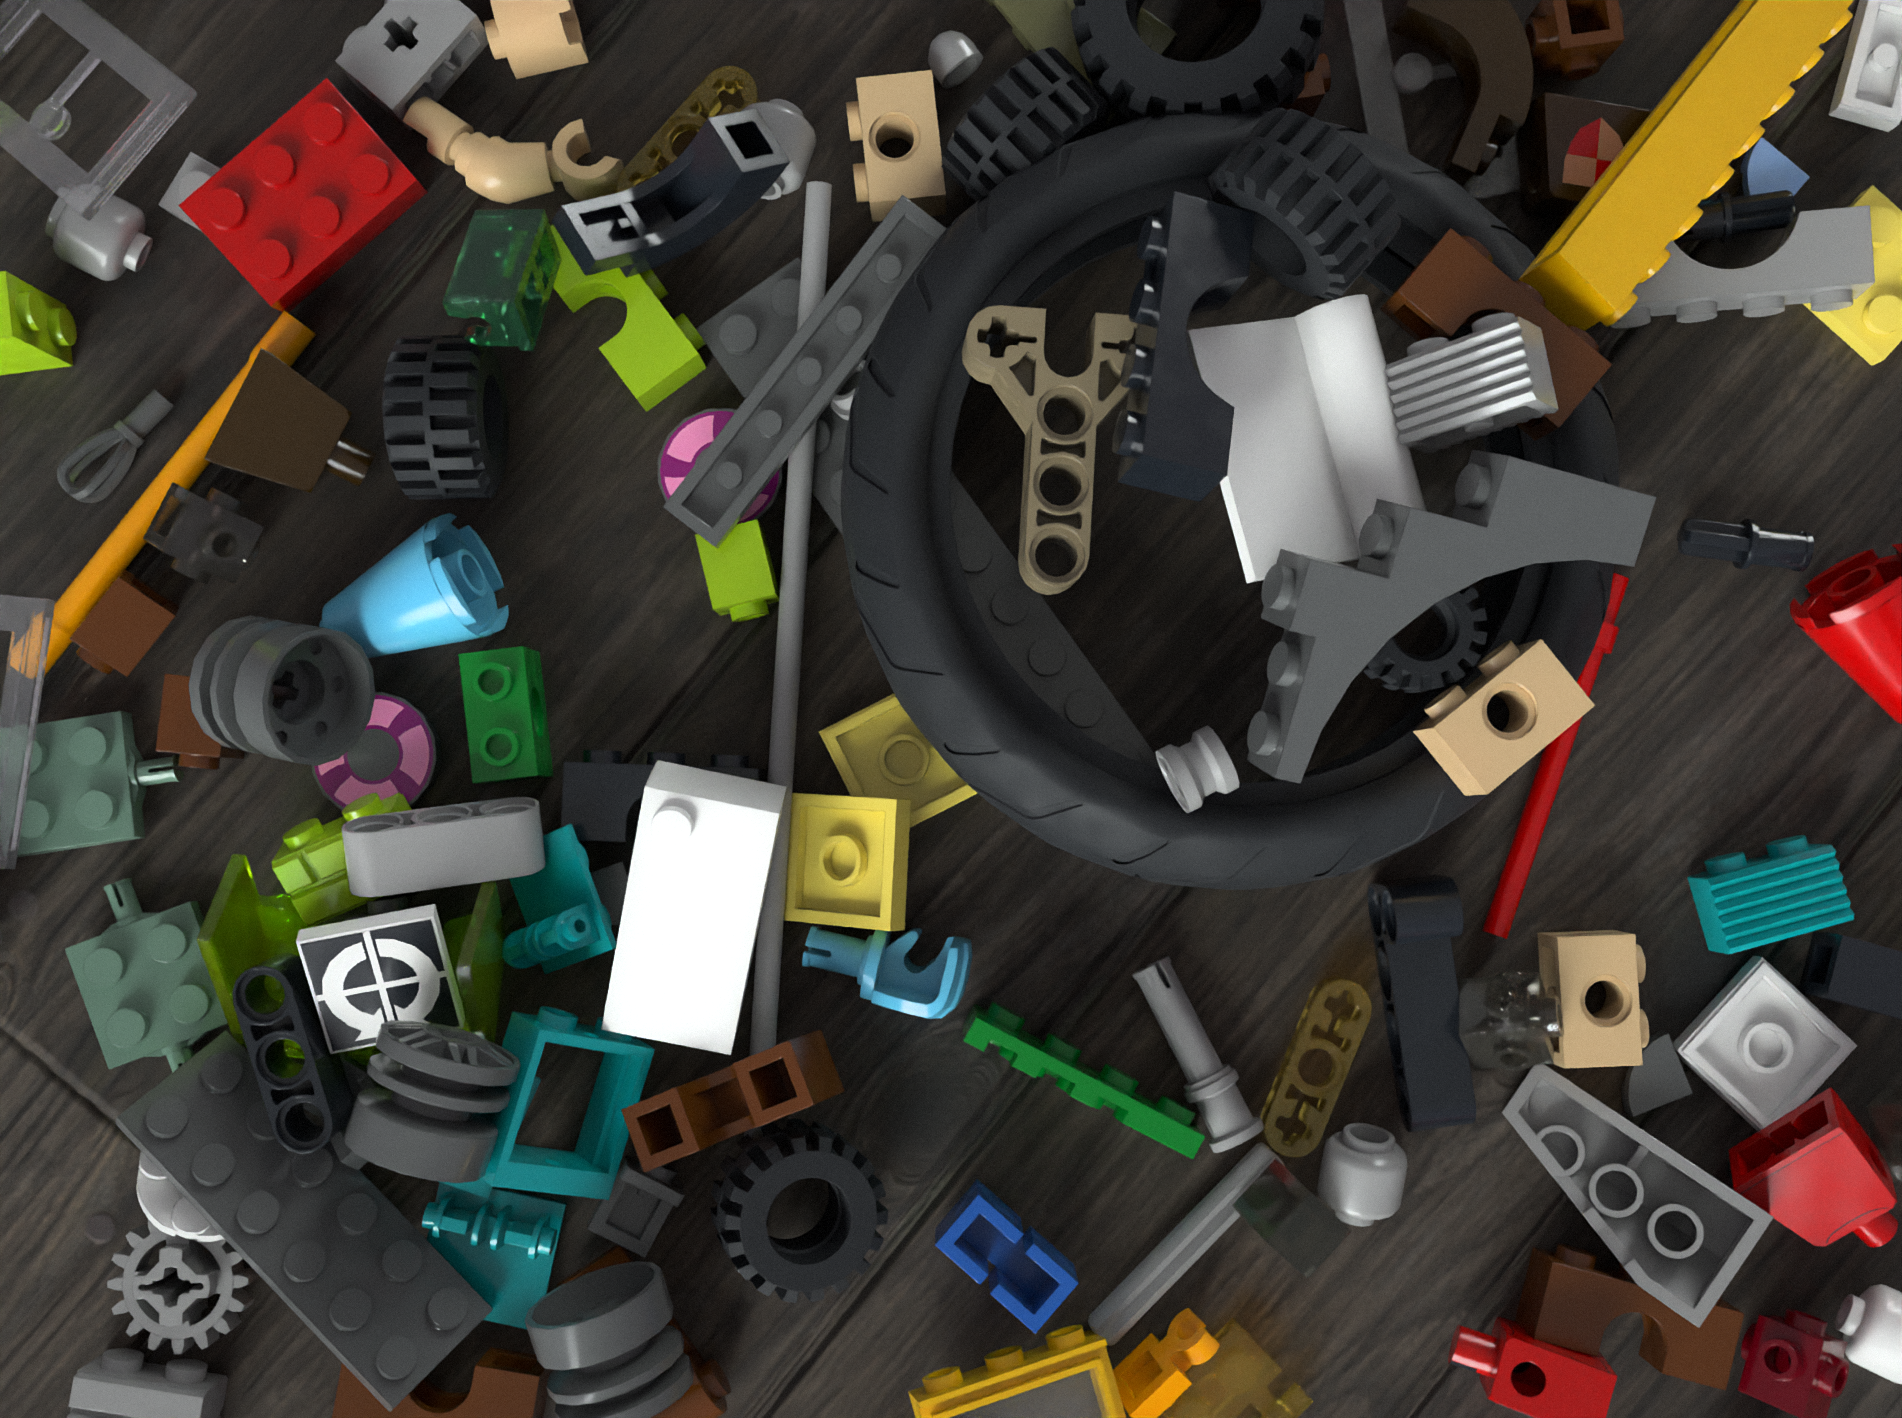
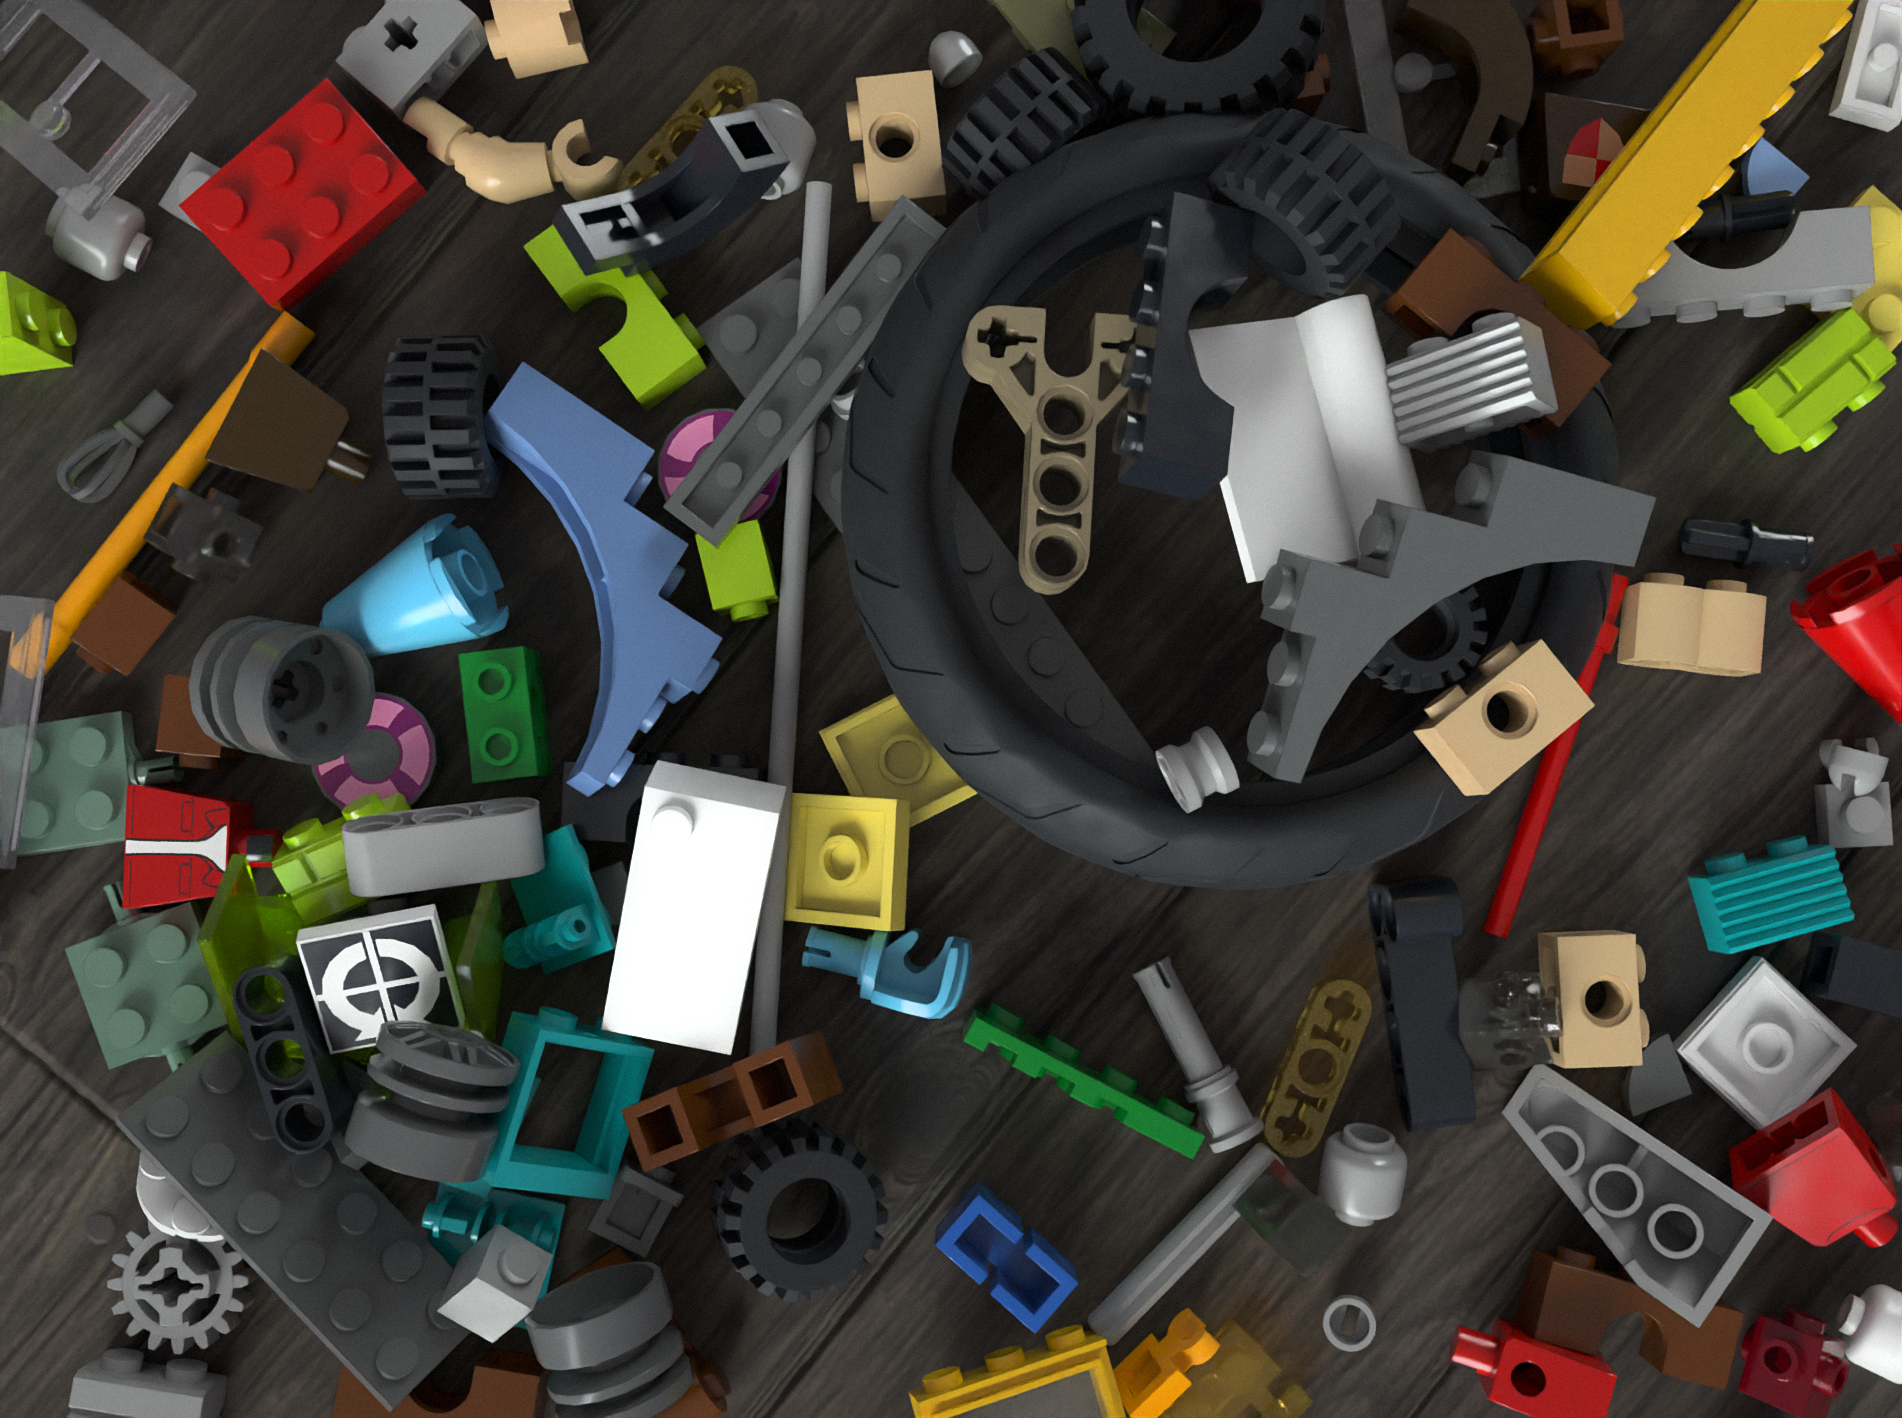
(183, 843): none -> red torso
(495, 1283): none -> light grey brick
(504, 276): clear green hinge -> none
(593, 481): none -> medium blue arch
(1364, 1327): none -> light grey hinge
(1692, 627): none -> tan brick
(1813, 381): none -> lime brick
(1848, 818): none -> light grey plate
(1850, 762): none -> light grey hinge

